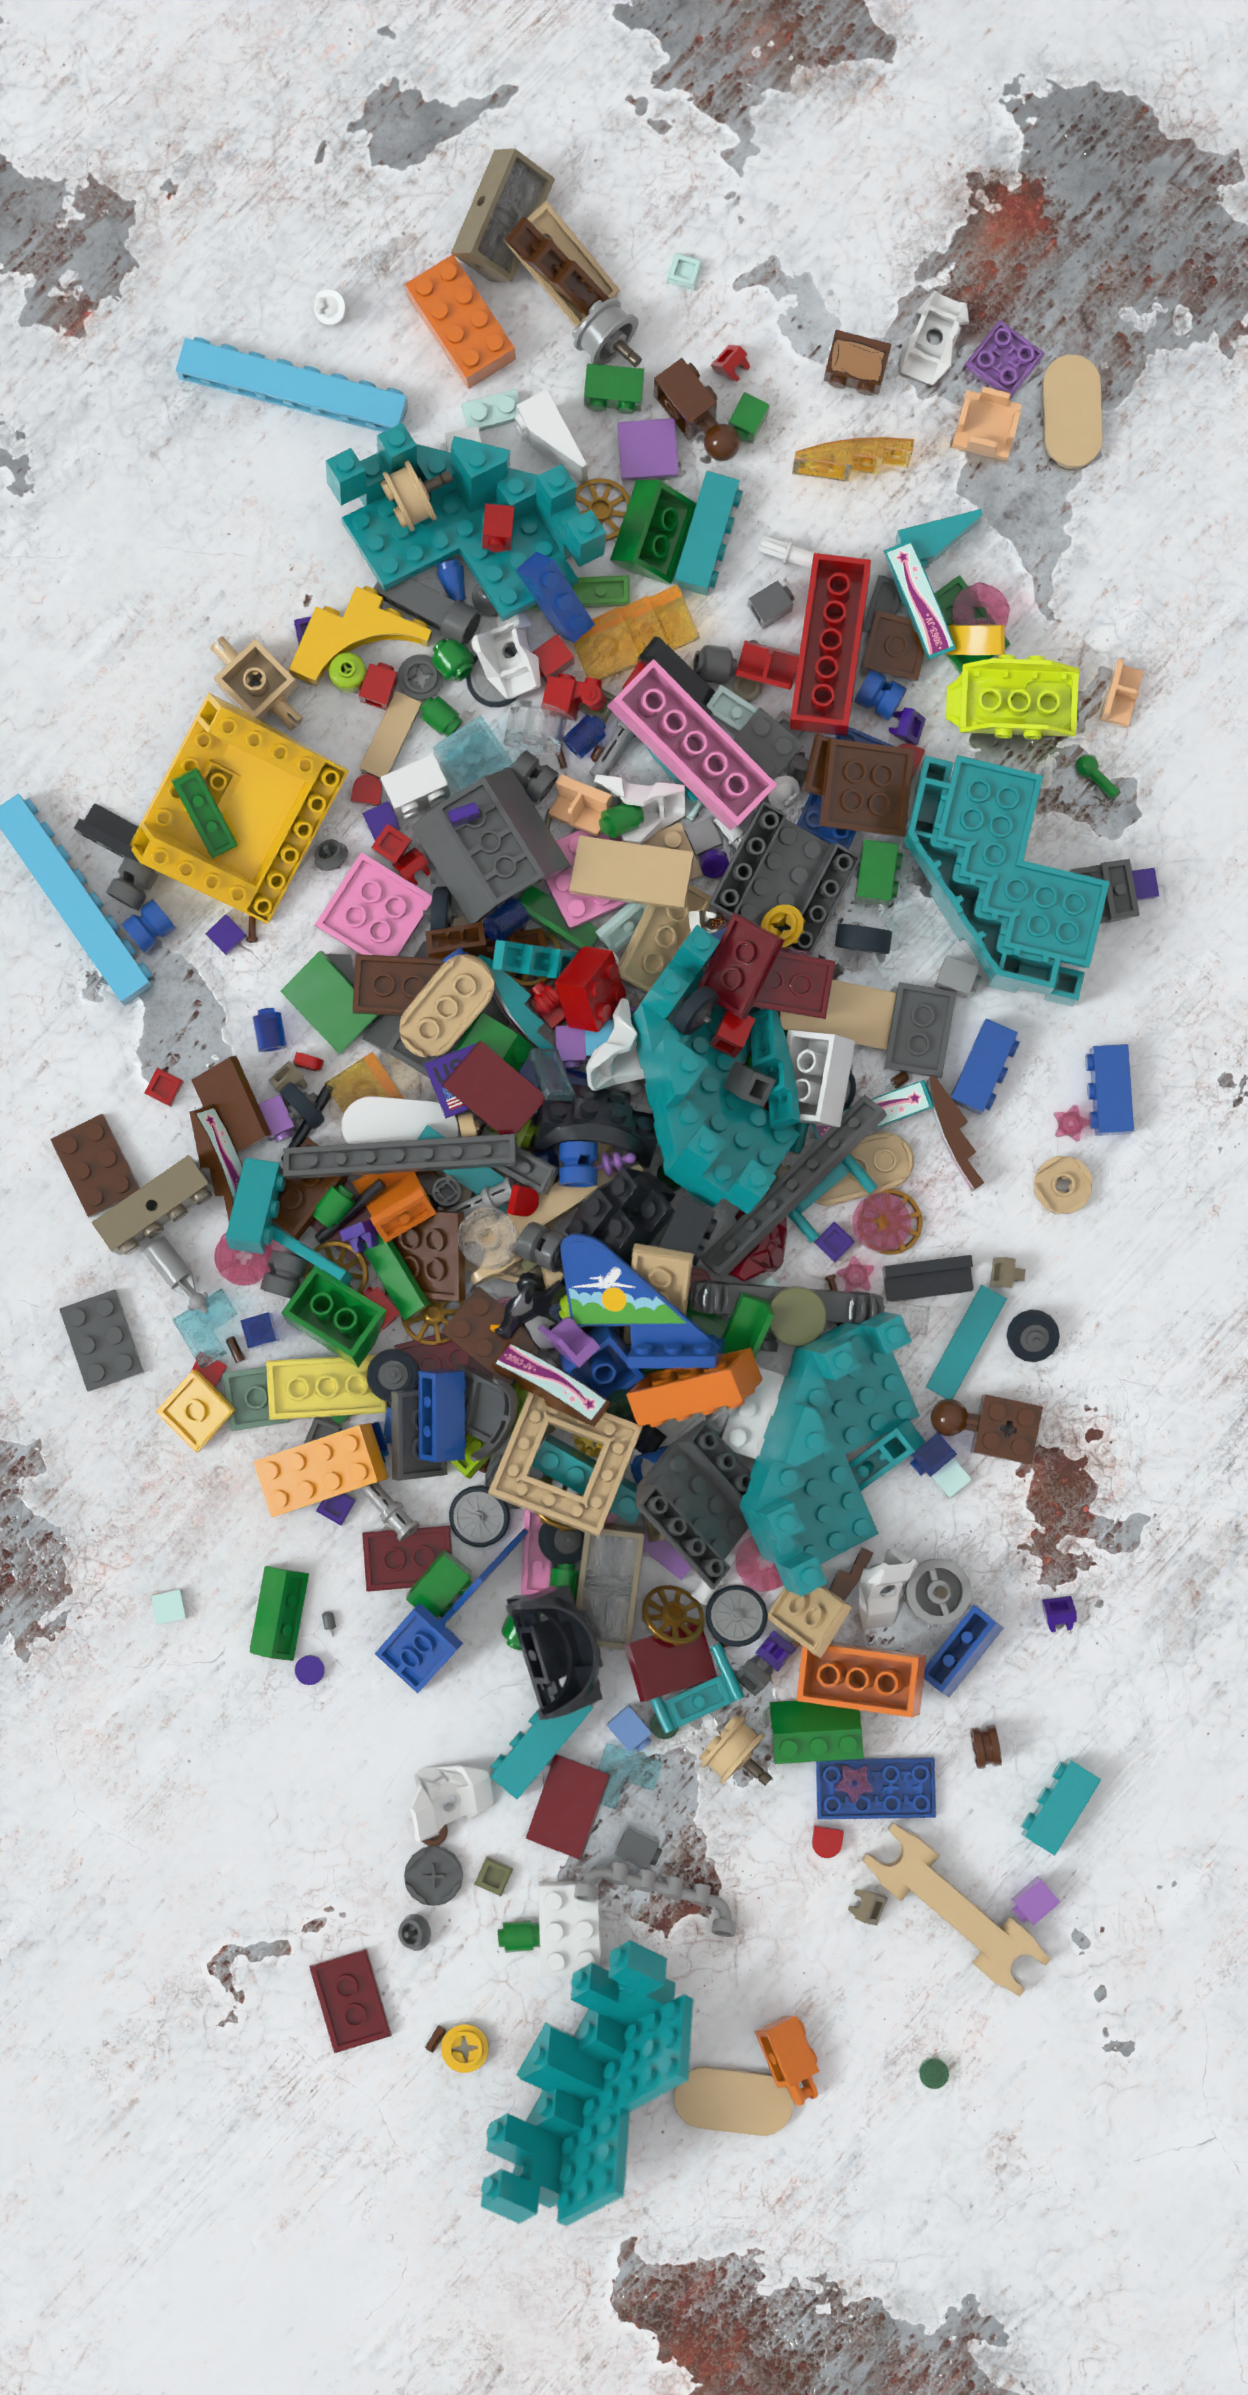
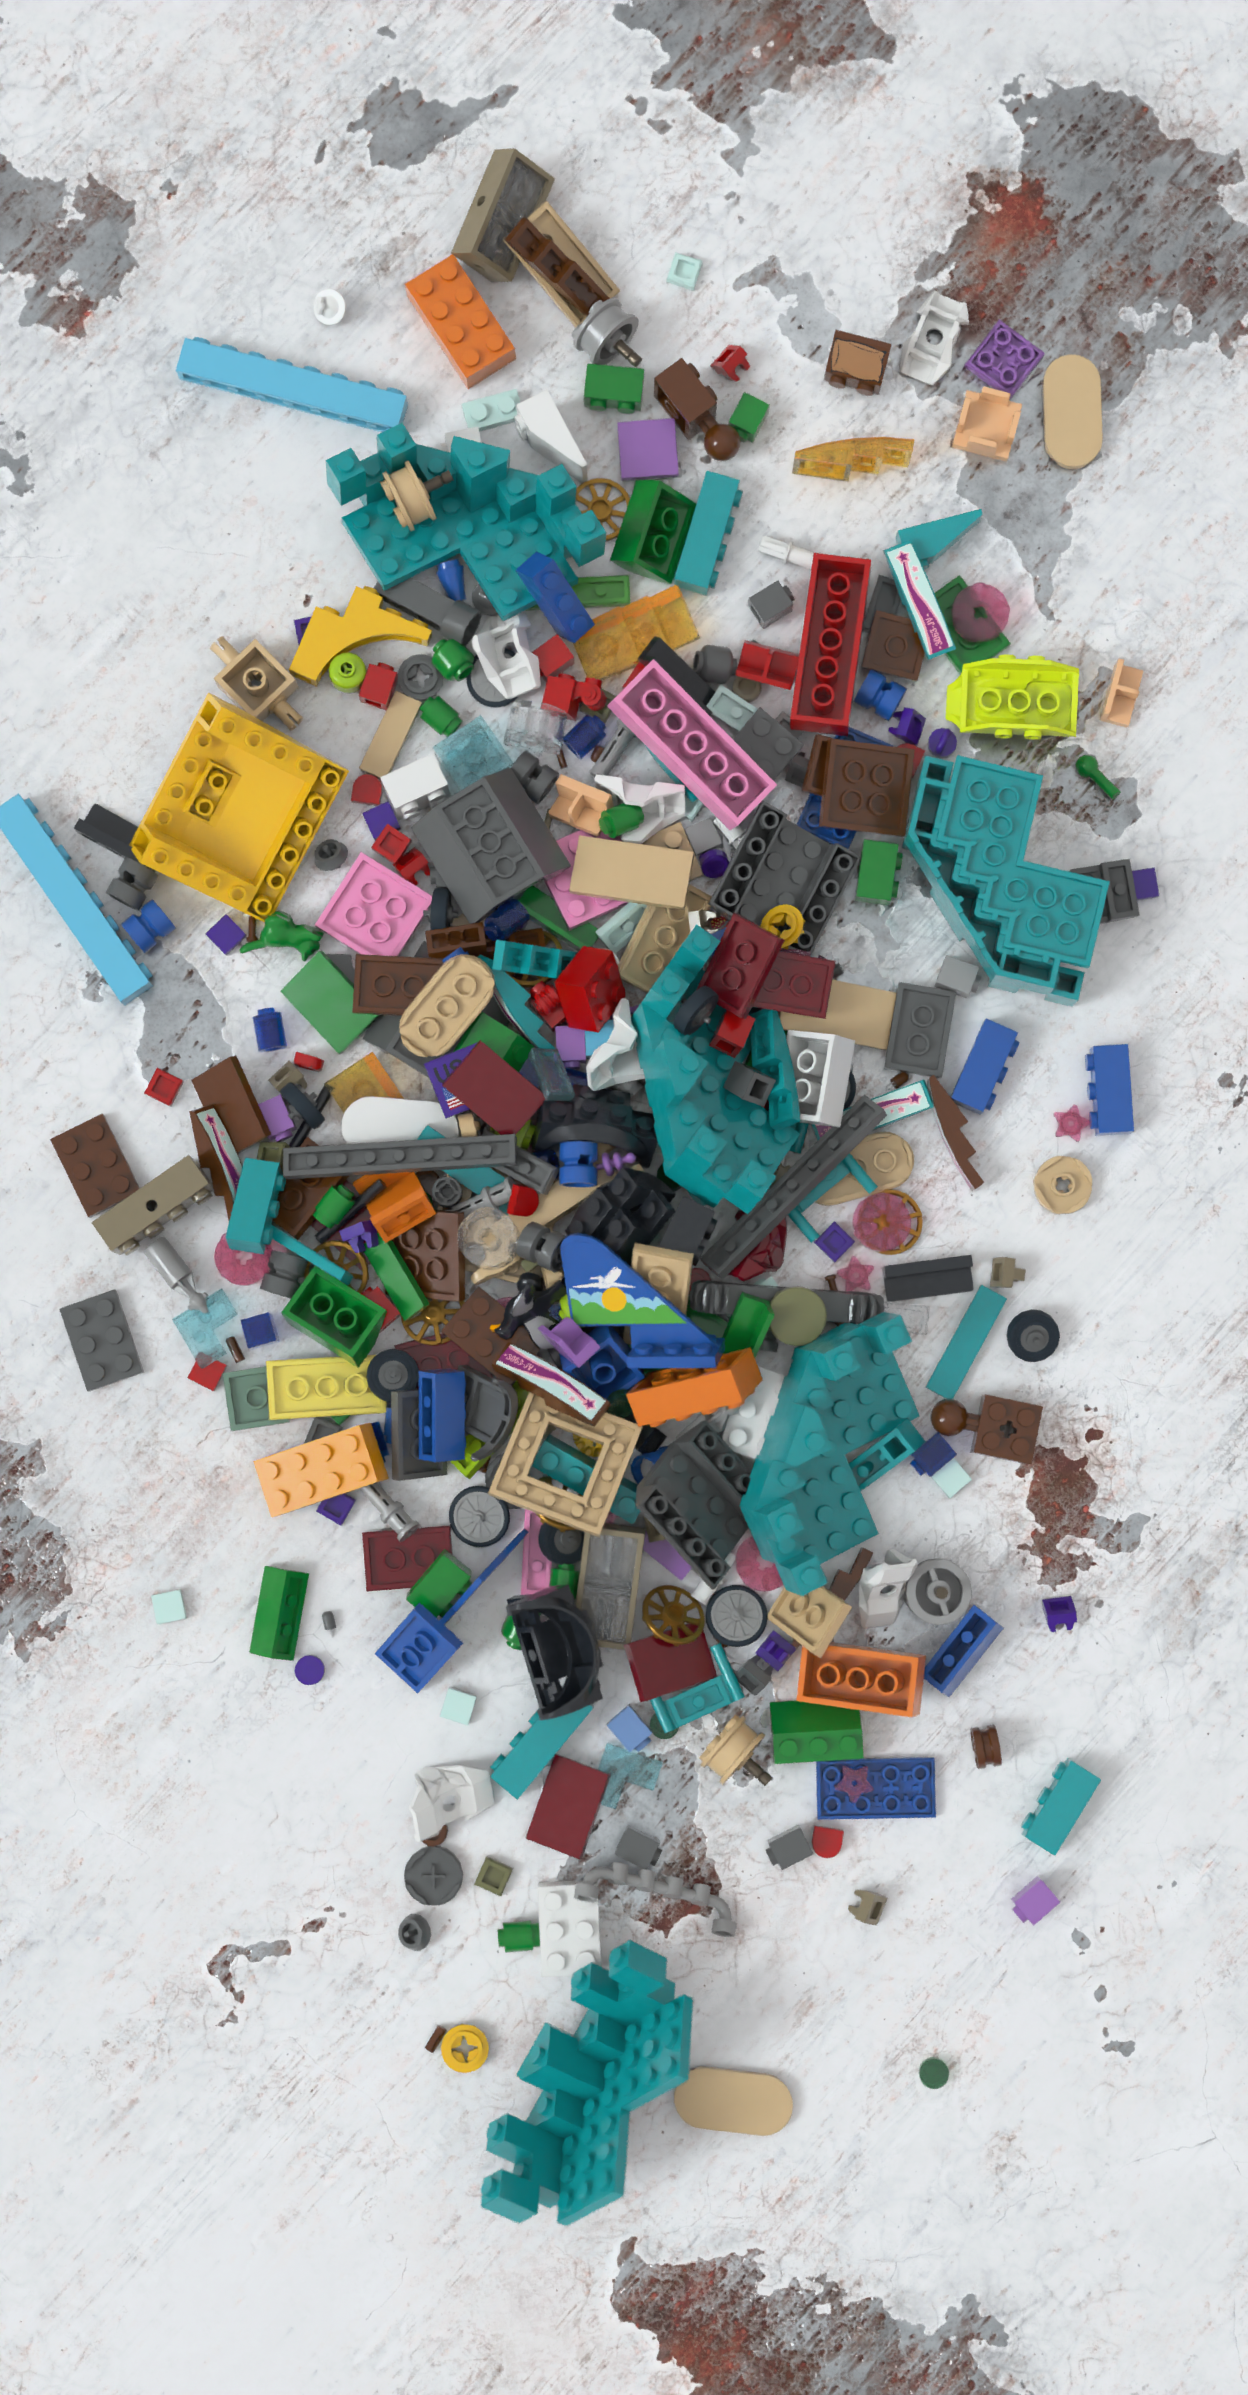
(196, 1410): yellow tile -> none
(204, 812): green tile -> none
(272, 1152): none -> olive tile
(282, 932): none -> green animal
(350, 2000): dark red tile -> none
(458, 1706): none -> light aqua tile
(464, 814): dark purple tile -> none
(497, 527): red brick -> none
(784, 793): white hat -> none
(788, 1848): none -> dark grey brick
(789, 2057): orange brick -> none
(863, 938): black wheel -> none
(942, 743): none -> dark purple tile
(977, 639): yellow slope -> none
(997, 1944): tan piece -> none

